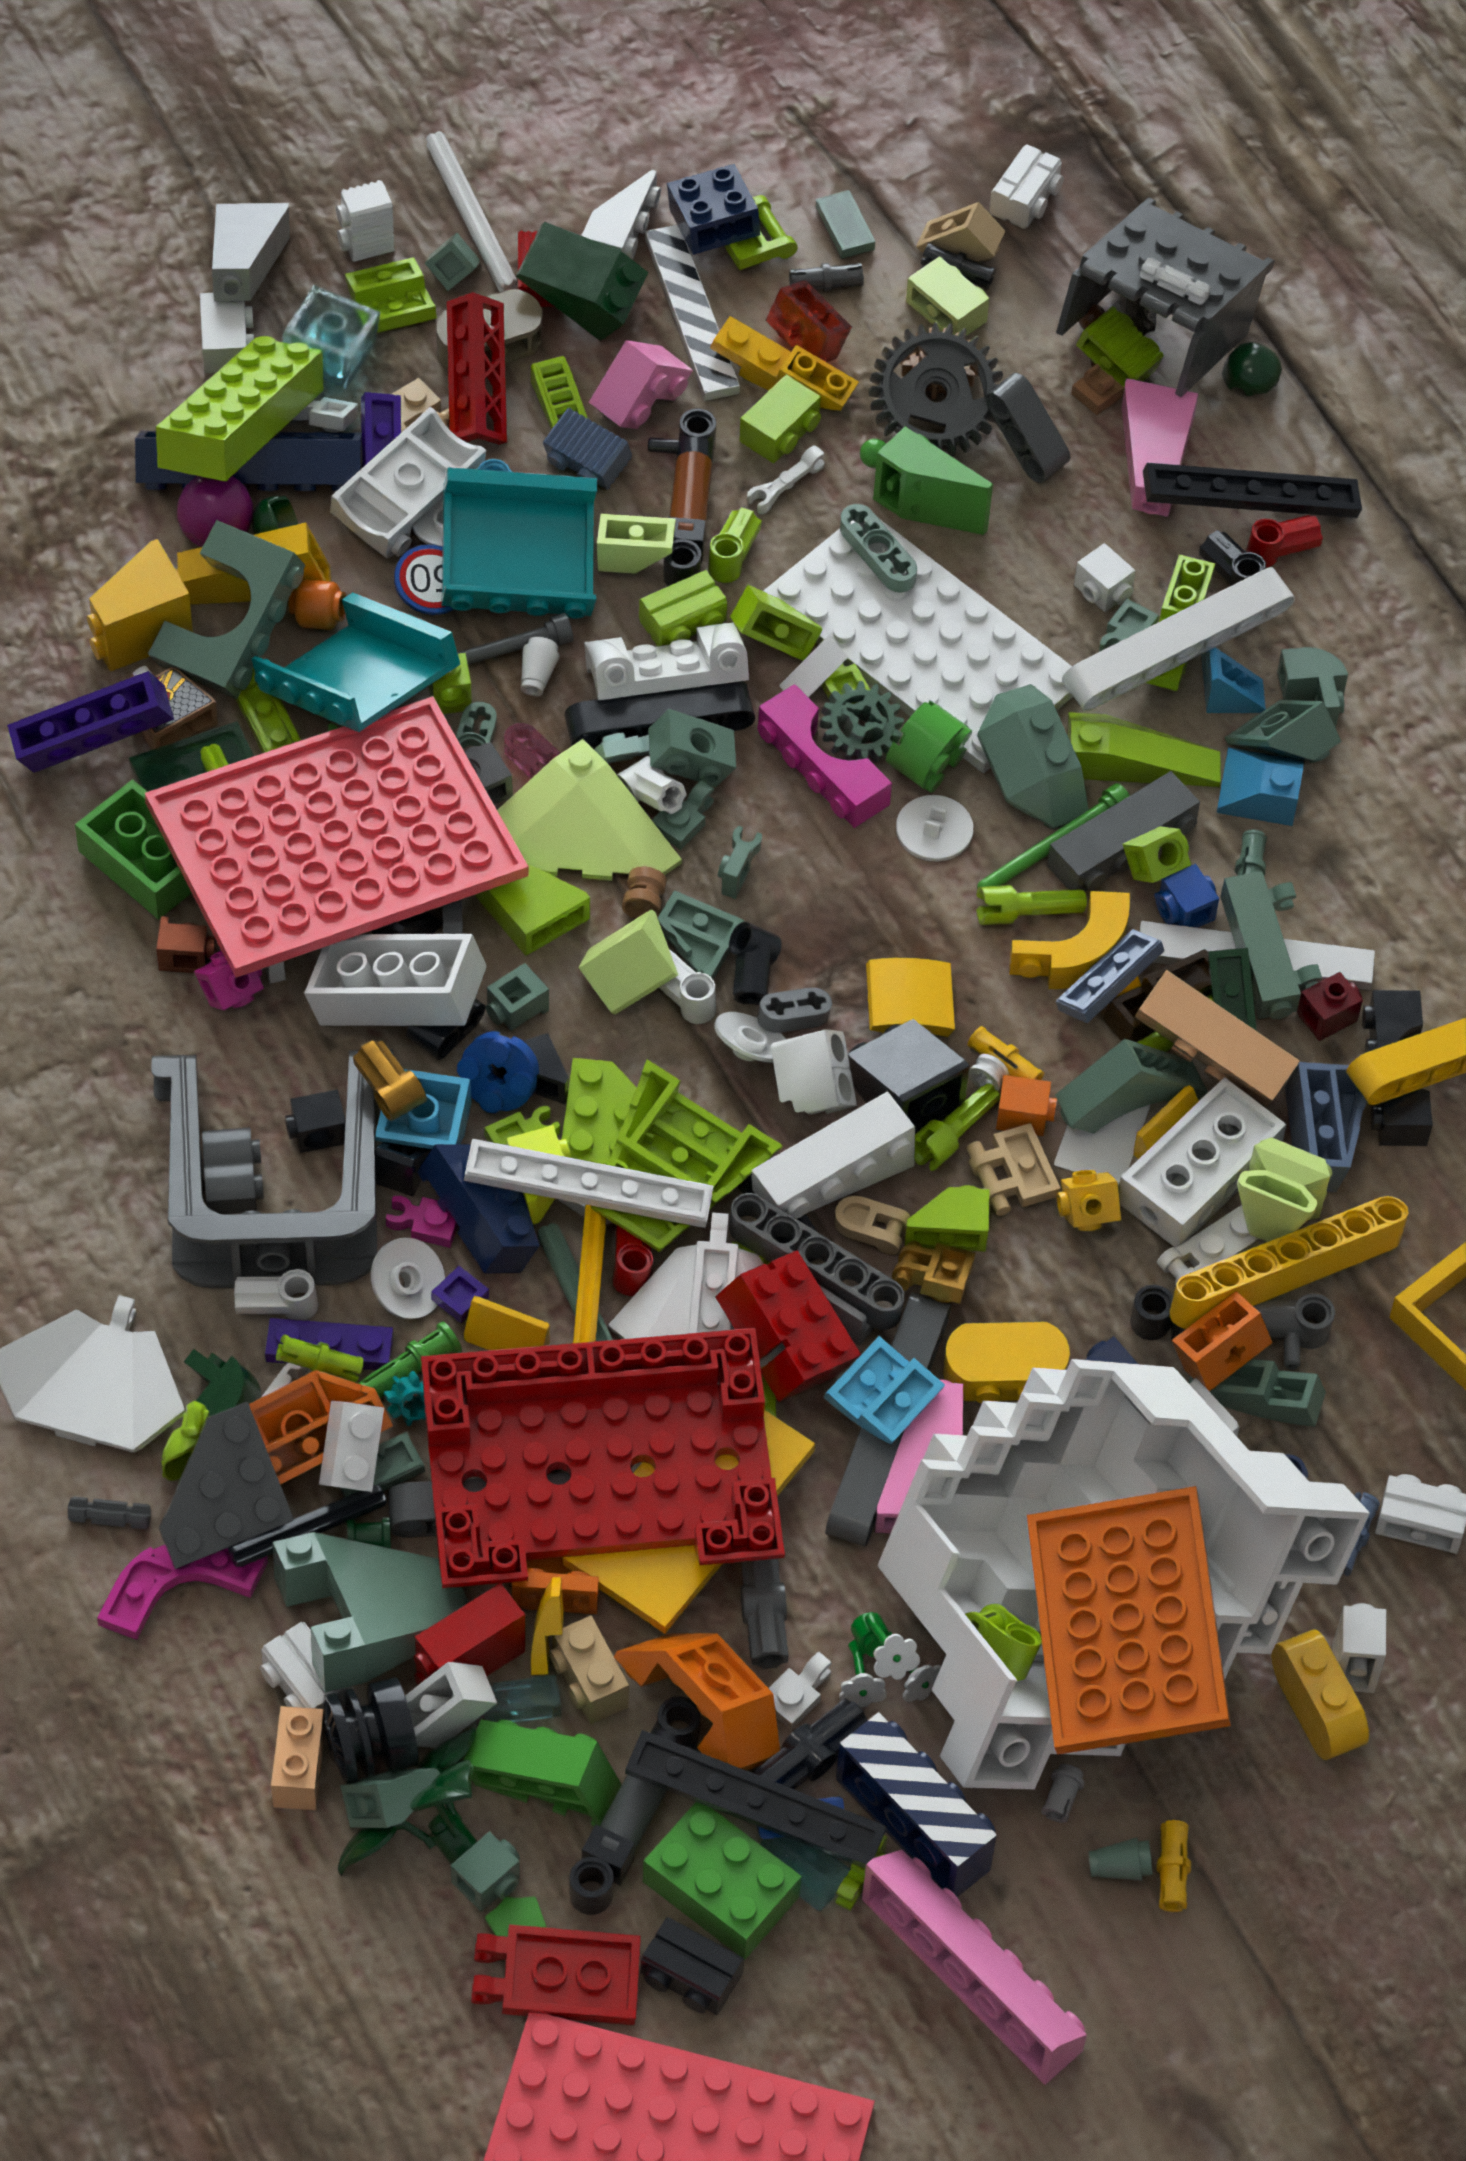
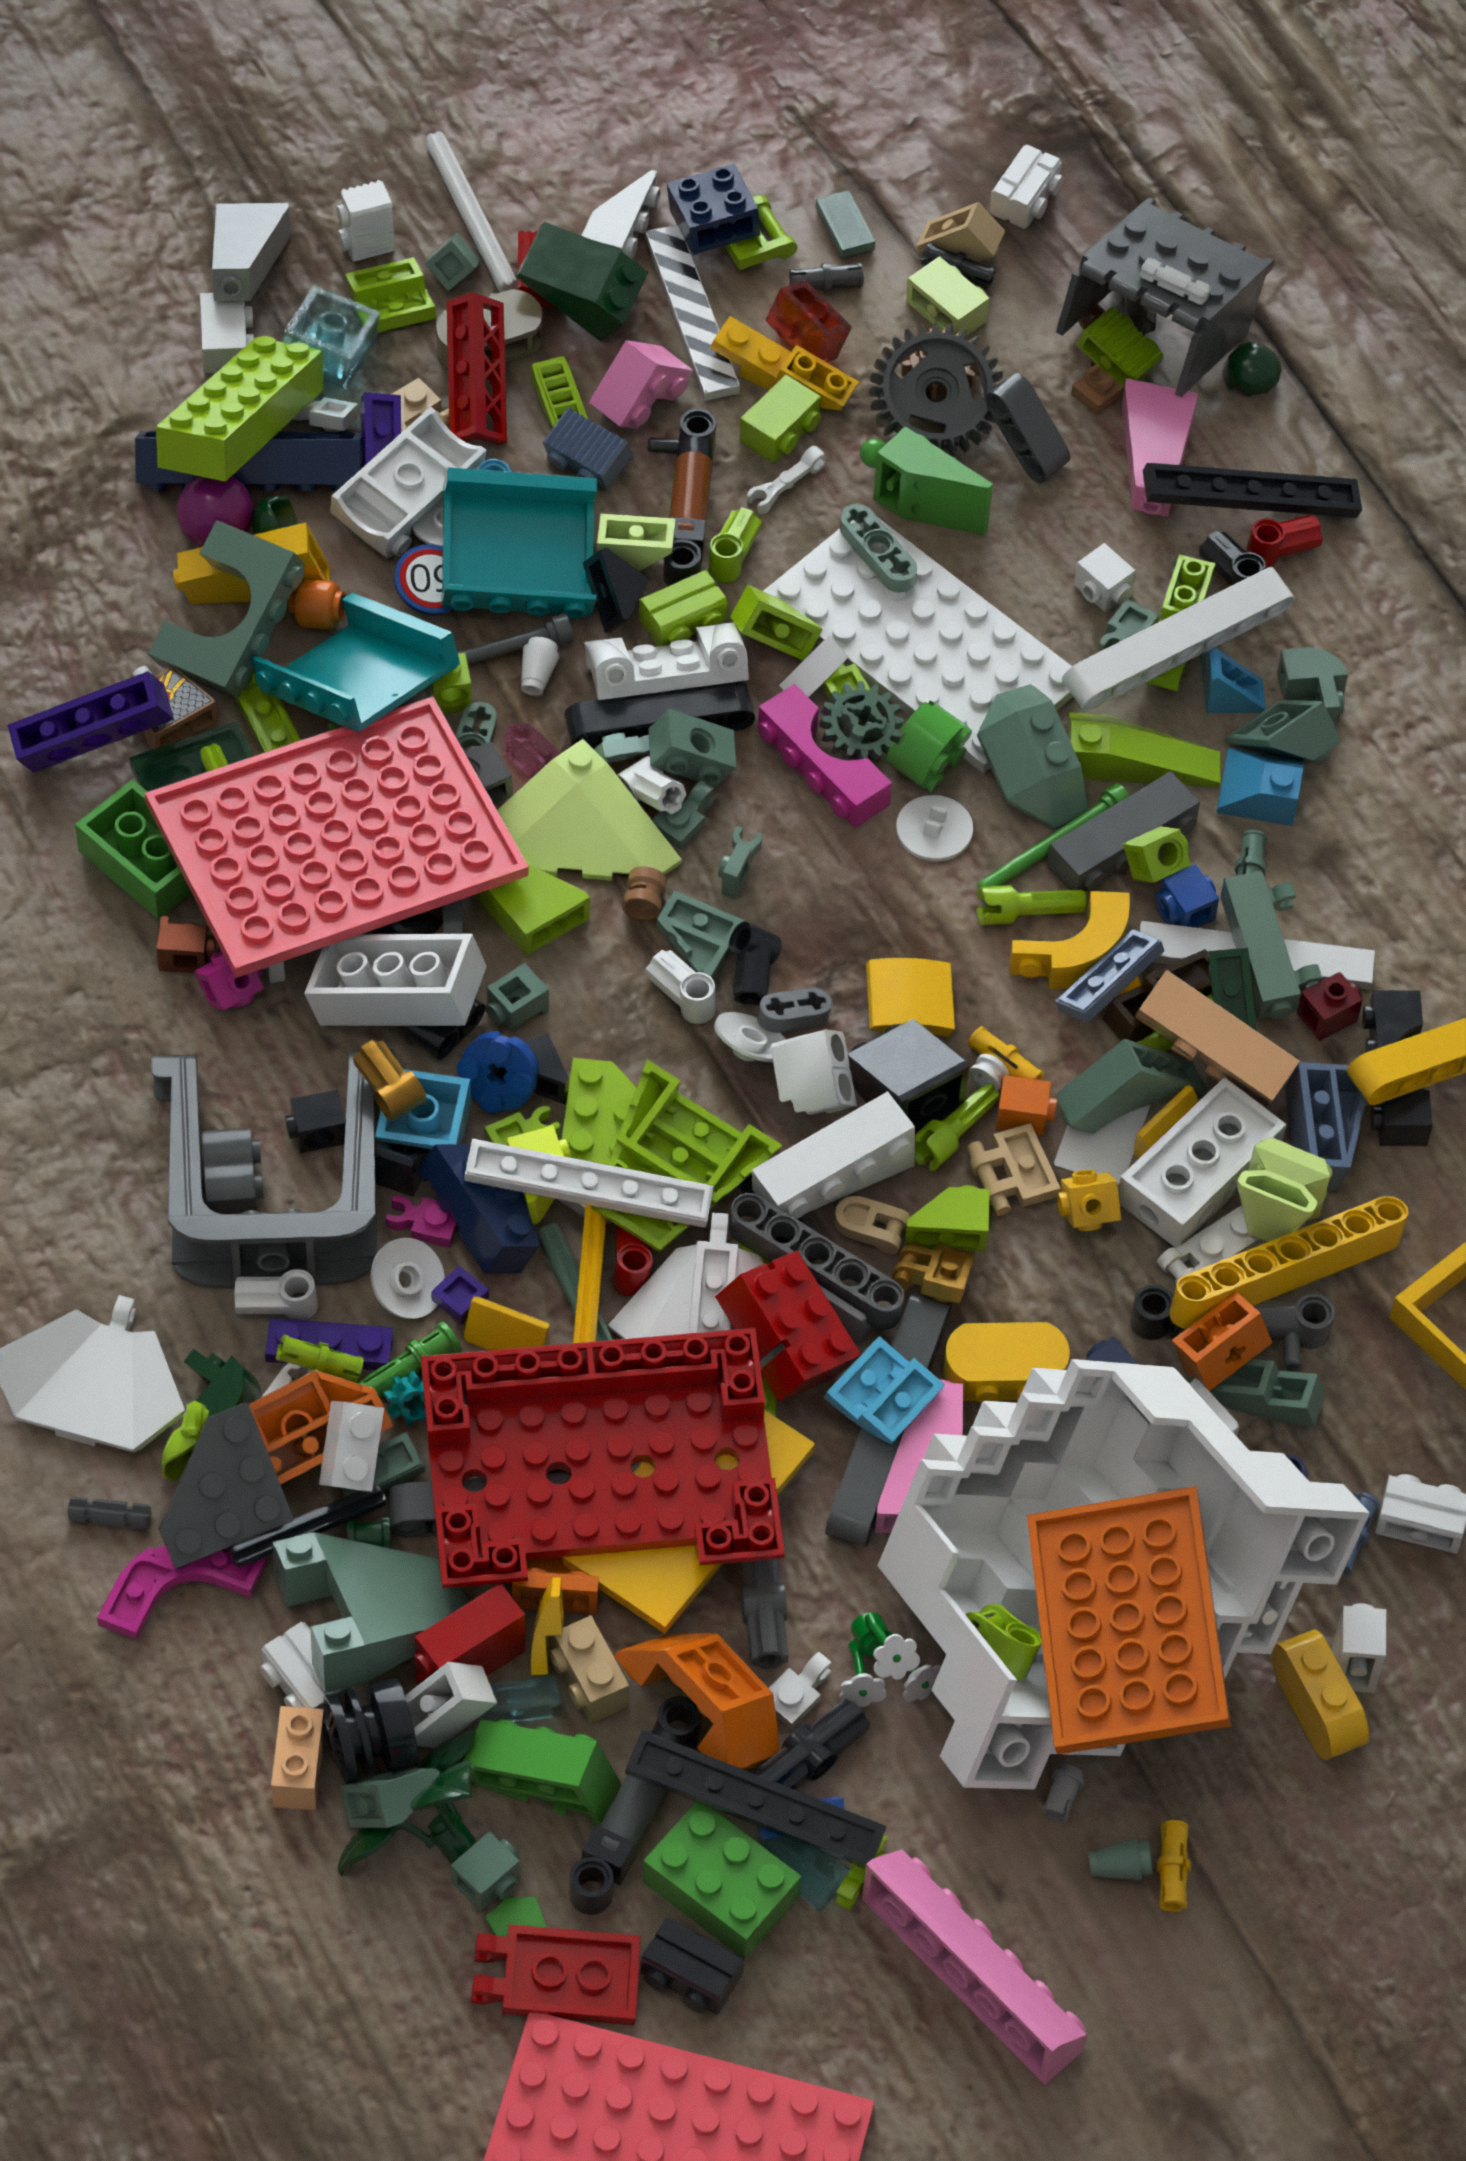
(134, 606): yellow slope -> none
(615, 586): none -> black slope
(629, 963): yellowish green slope -> none
(916, 1804): dark blue brick -> none

